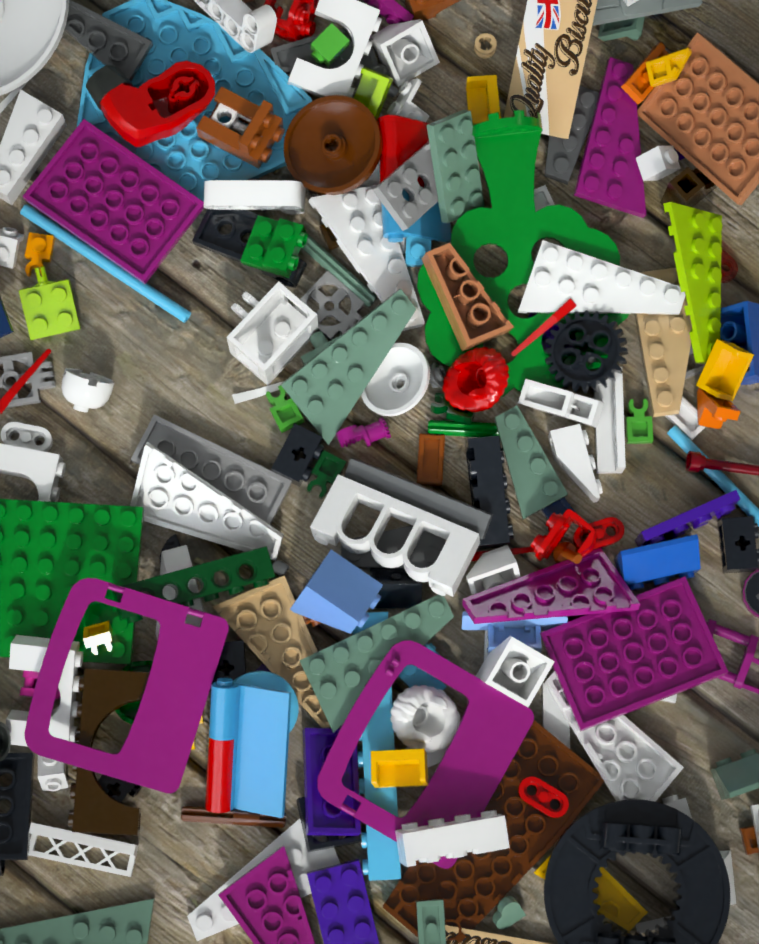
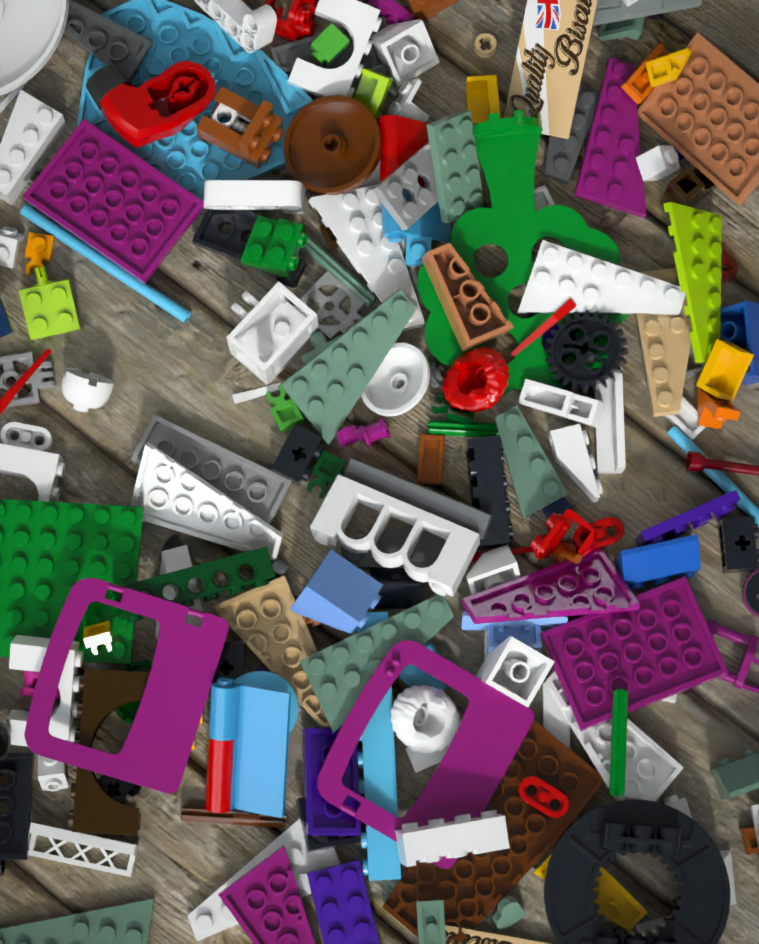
(399, 768): yellow panel -> none
(618, 742): none -> green axle
(638, 427): bright green plate -> none

